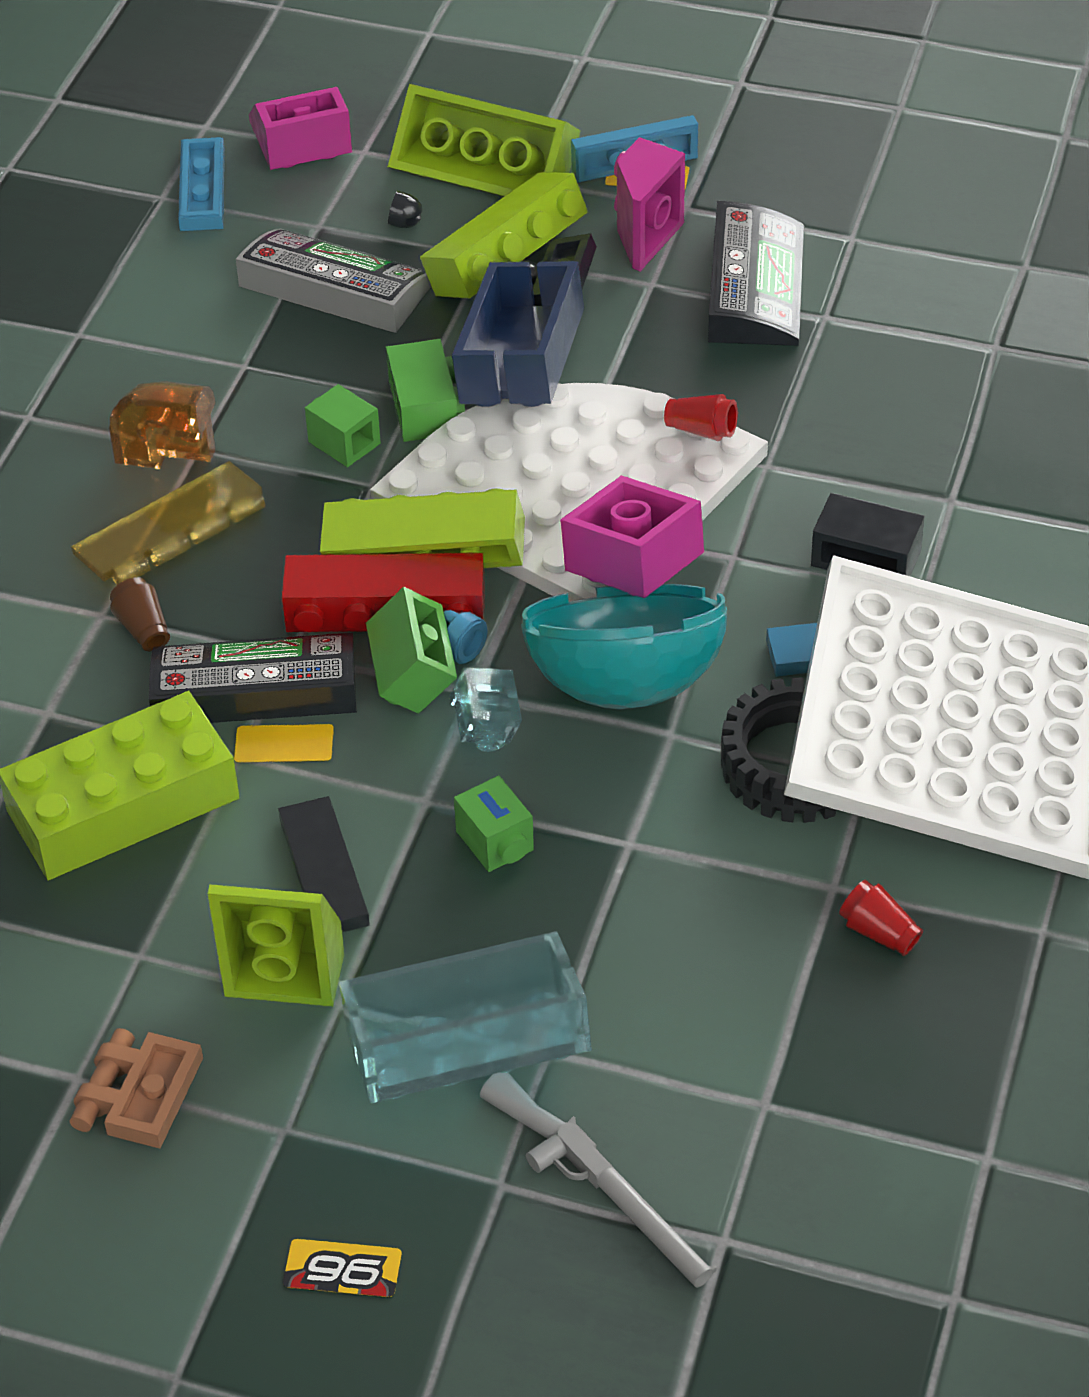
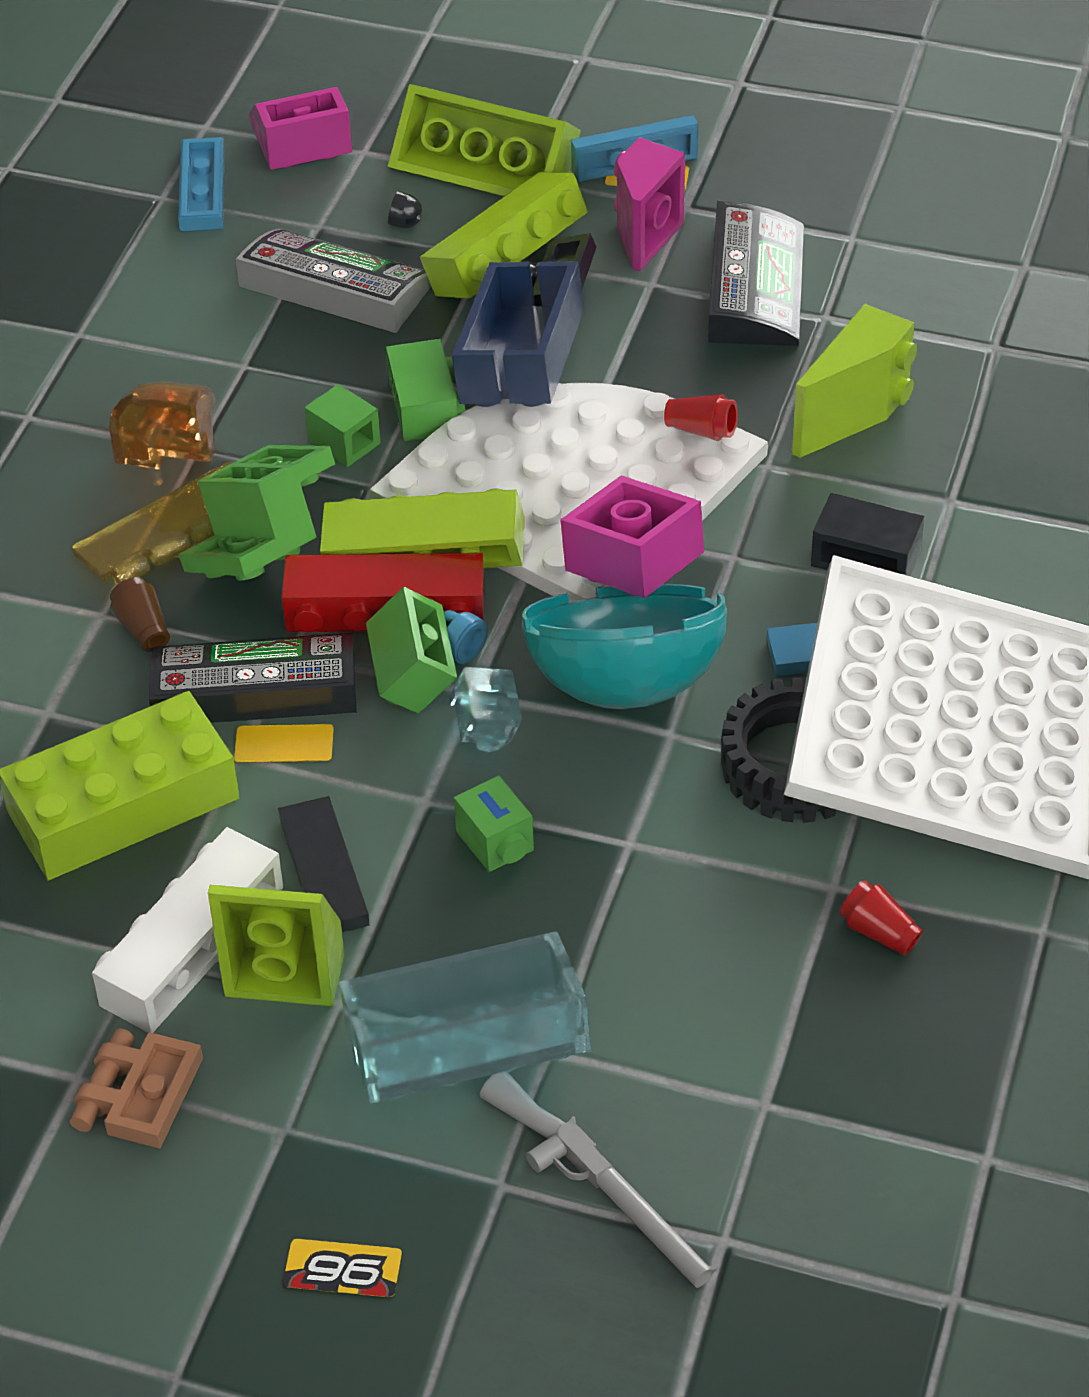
(176, 938): none -> white brick
(257, 511): none -> bright green bracket
(854, 380): none -> lime slope

